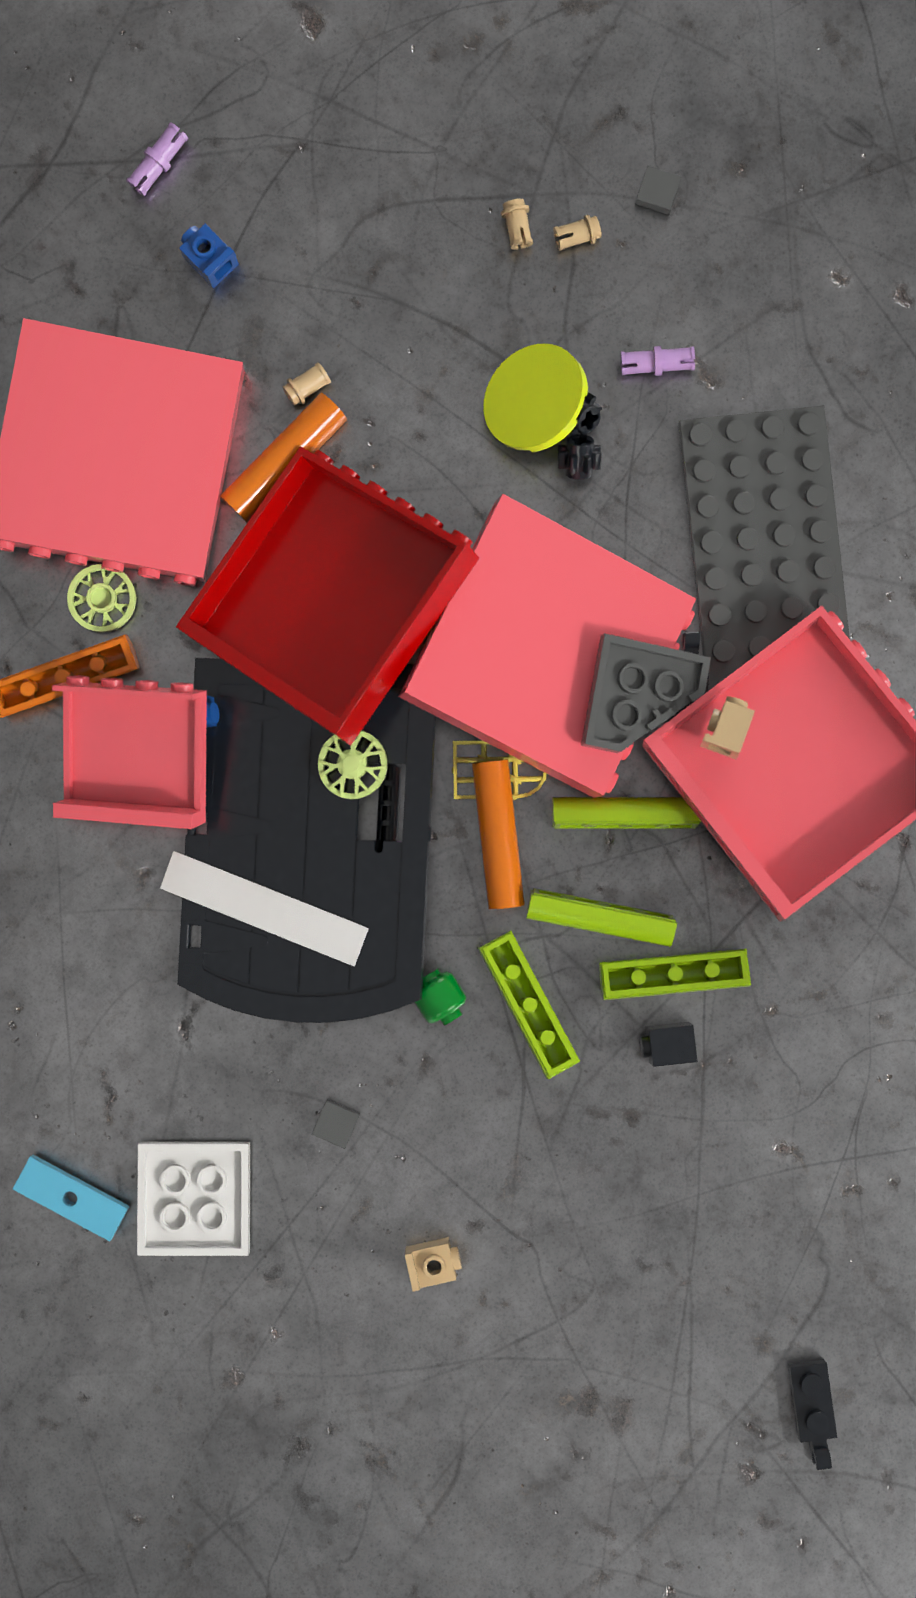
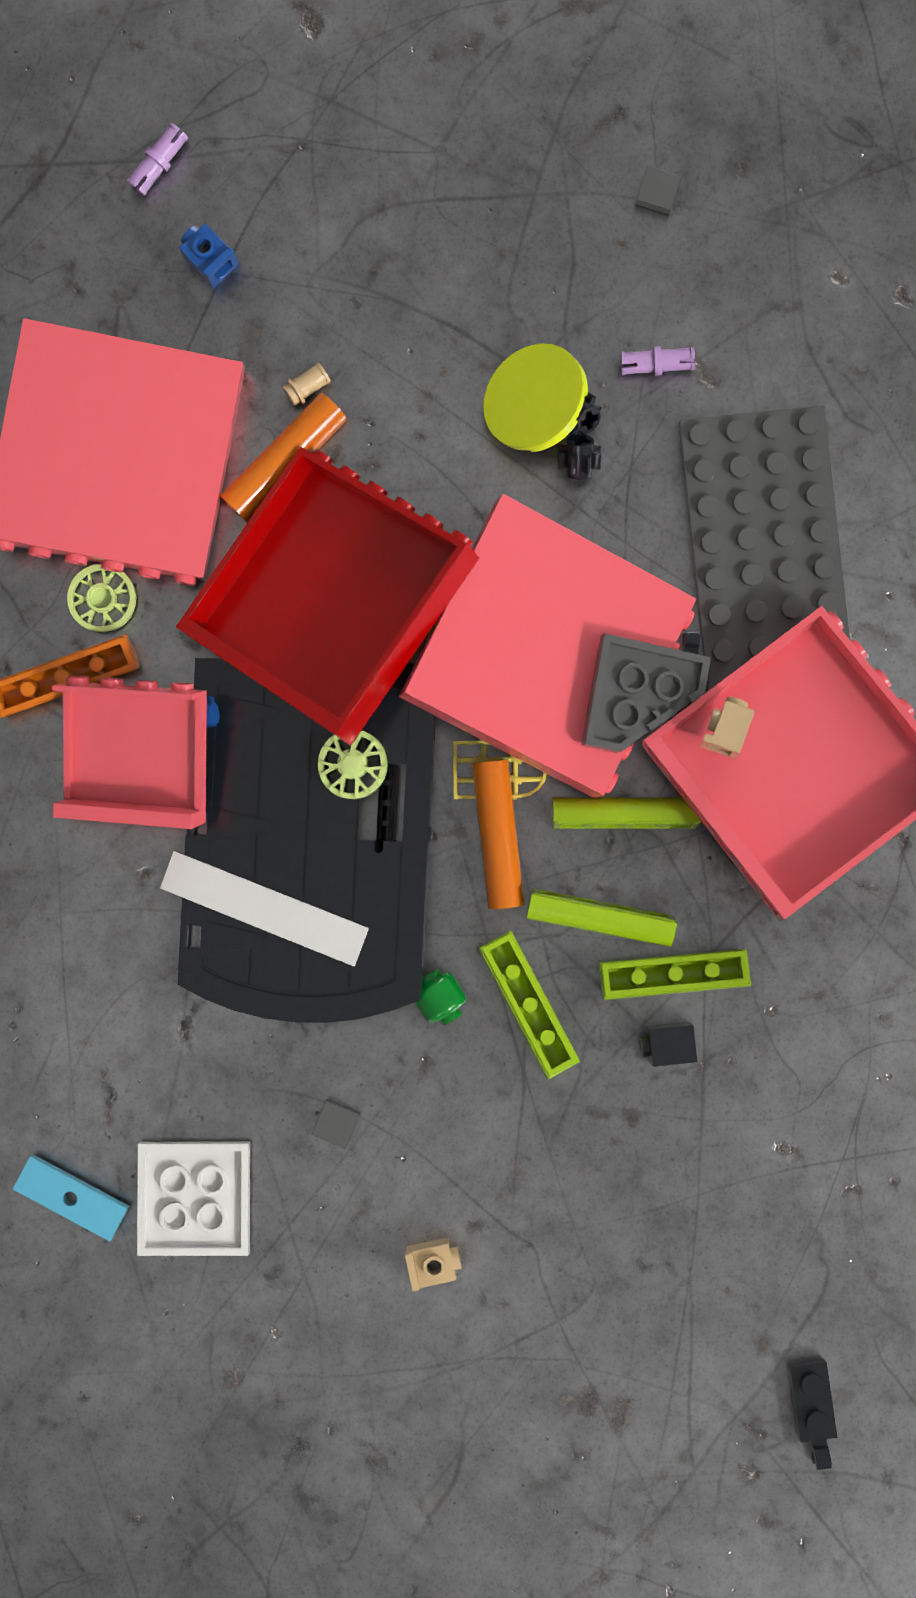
(517, 223): tan pin -> none
(579, 231): tan pin -> none

